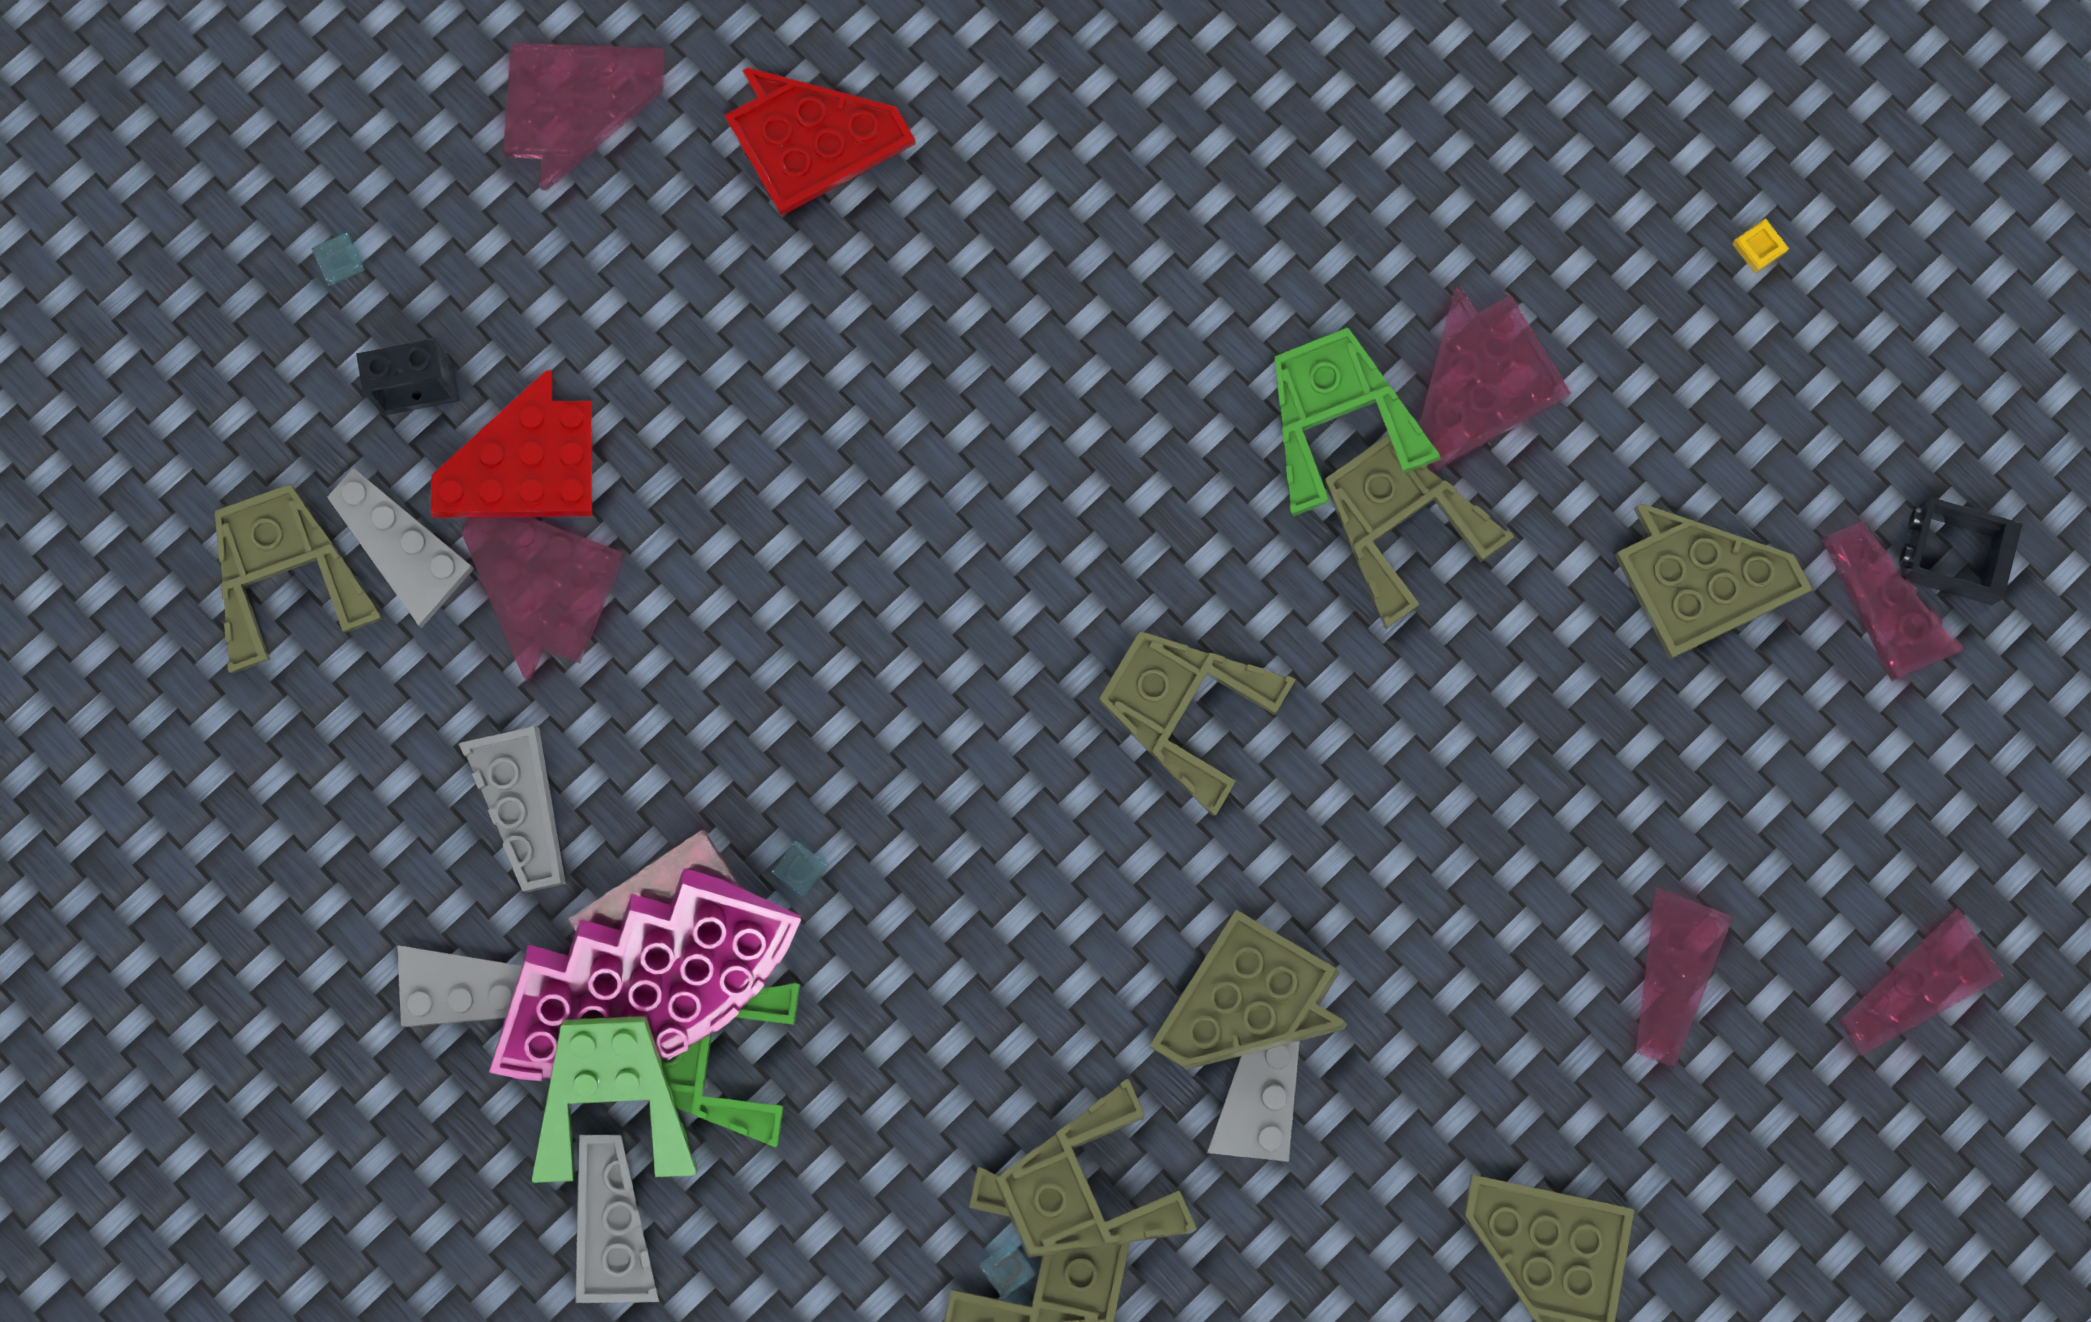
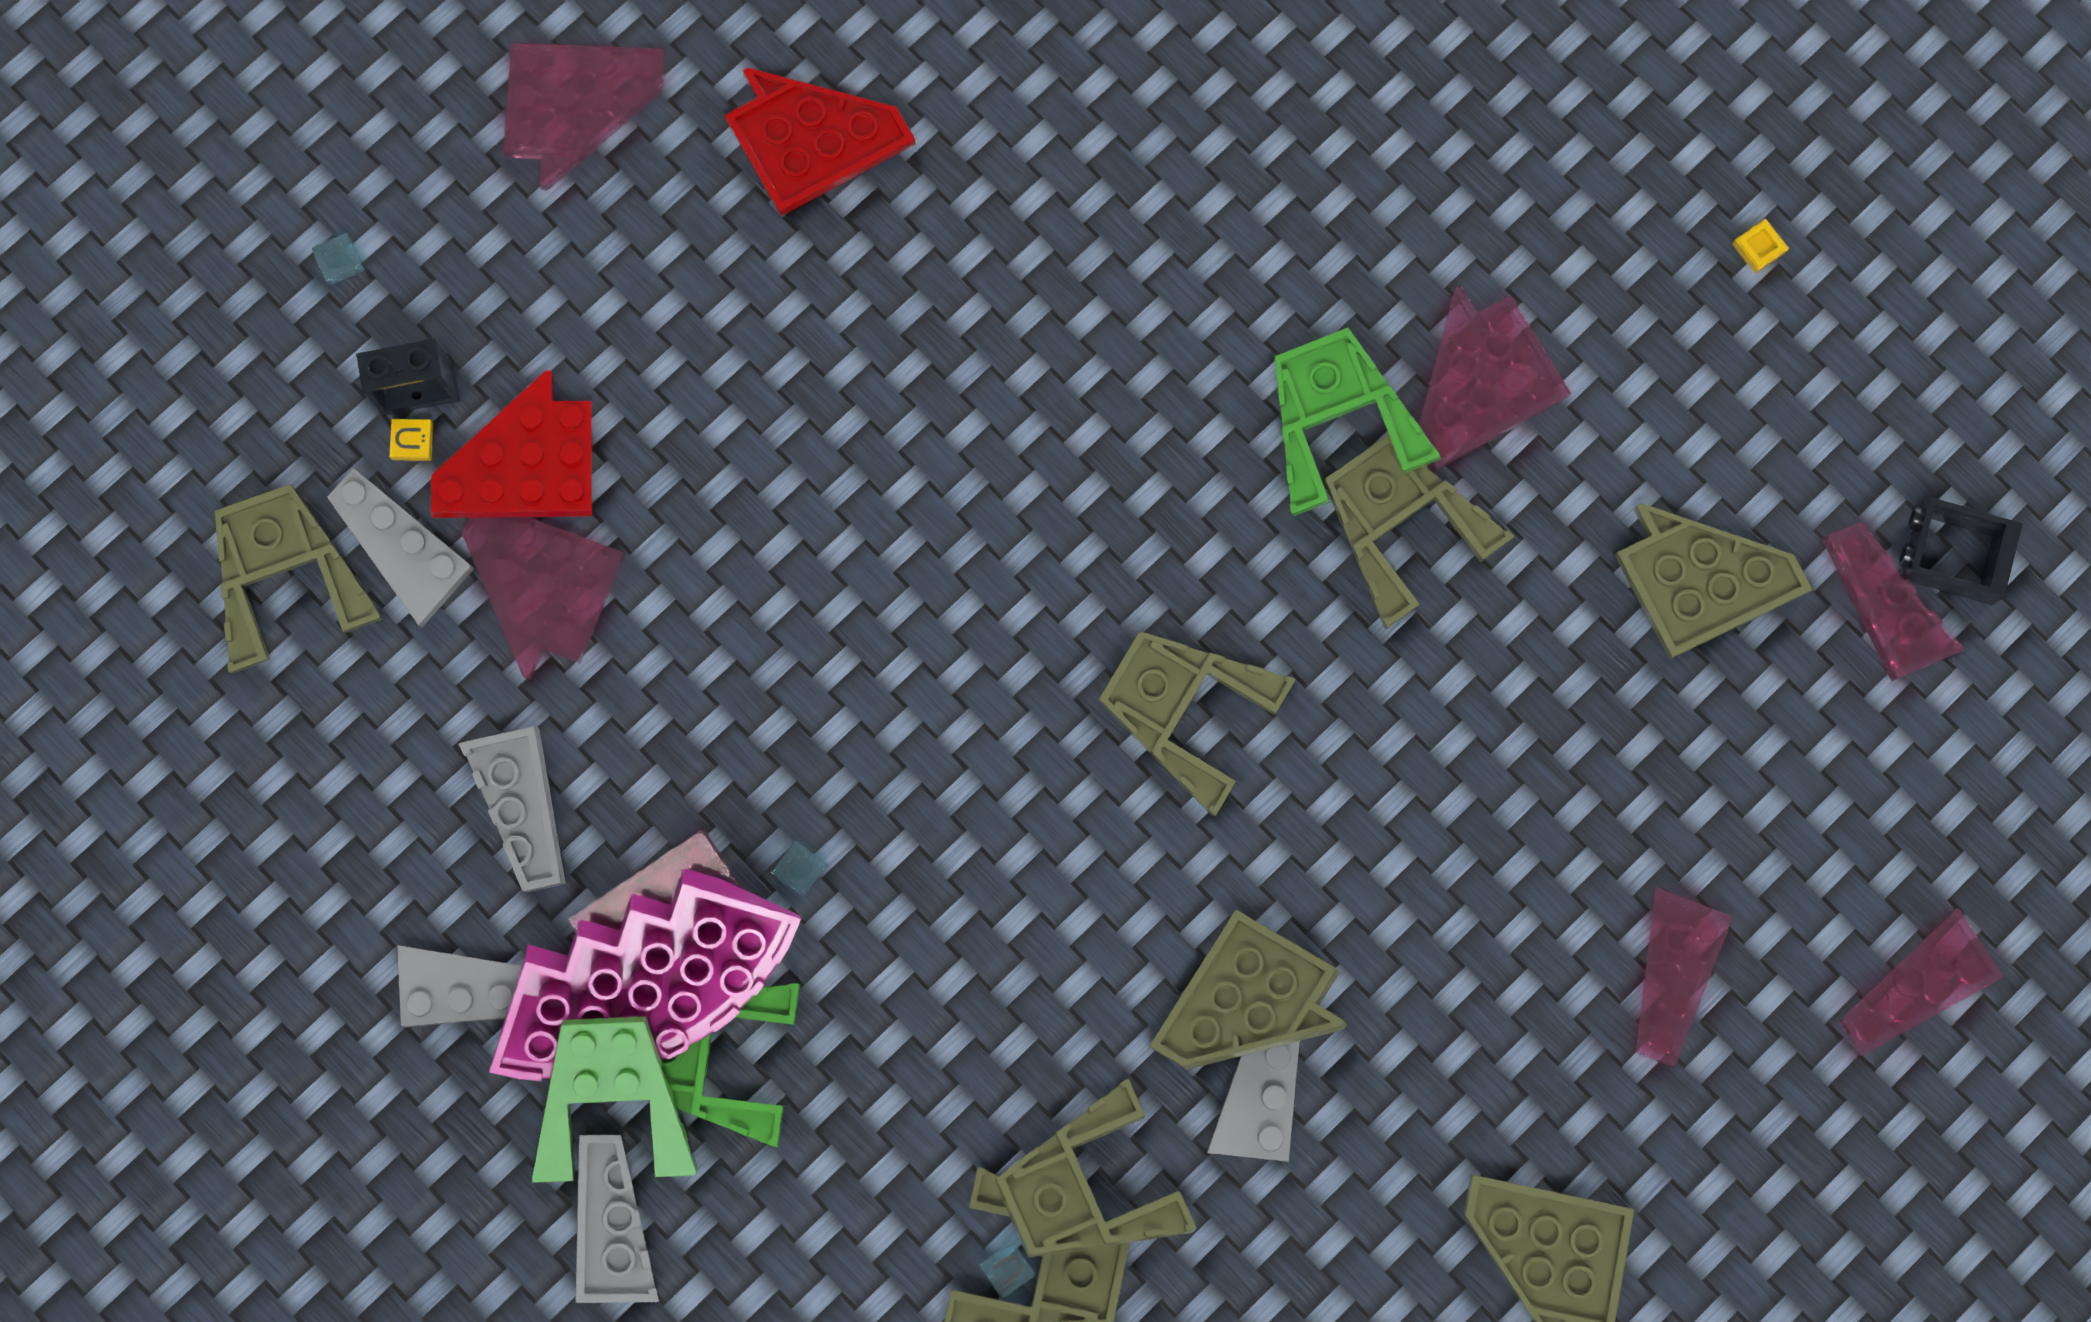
(411, 439): none -> yellow tile

